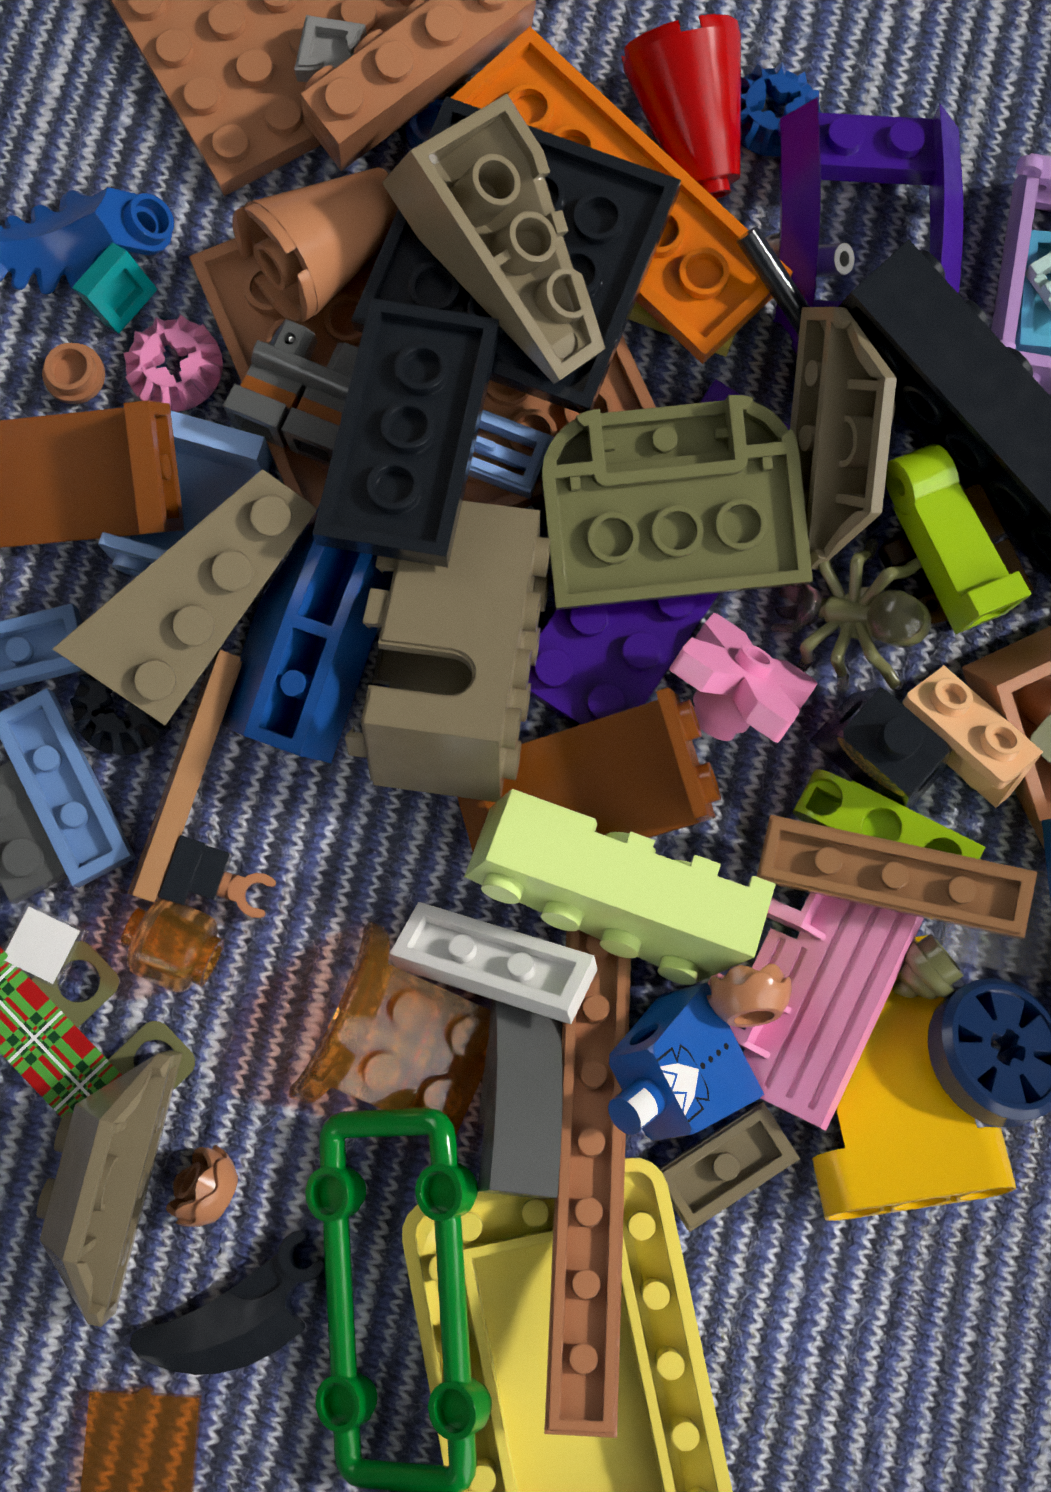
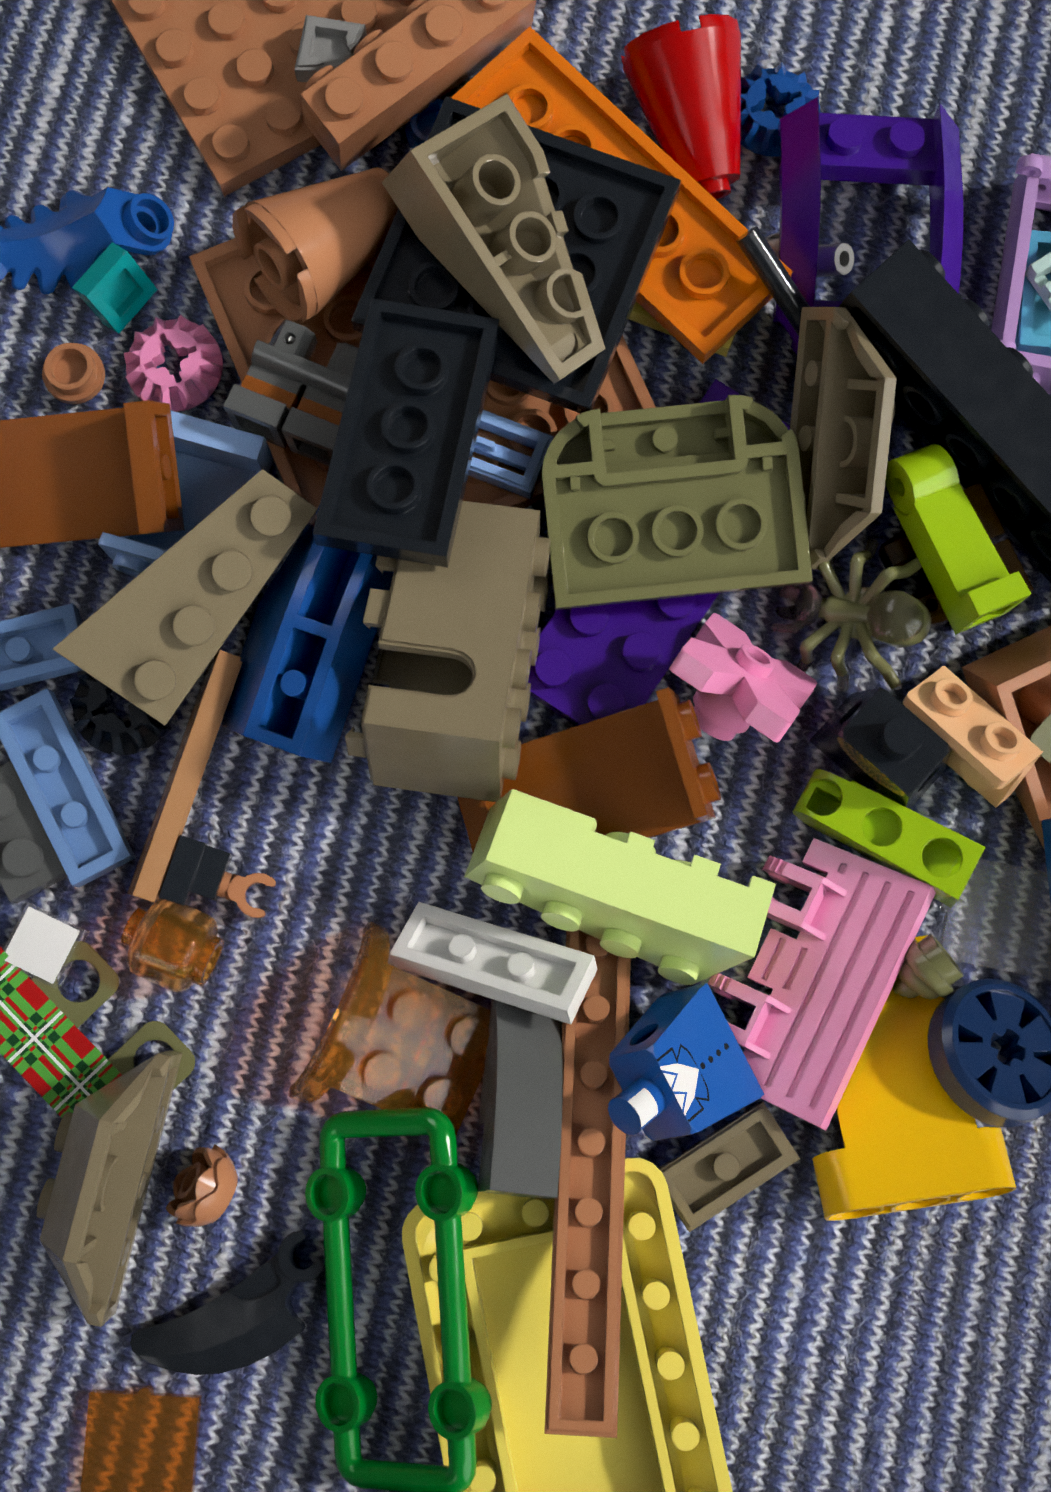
(750, 996): nougat plate -> none
(897, 876): medium nougat tile -> none

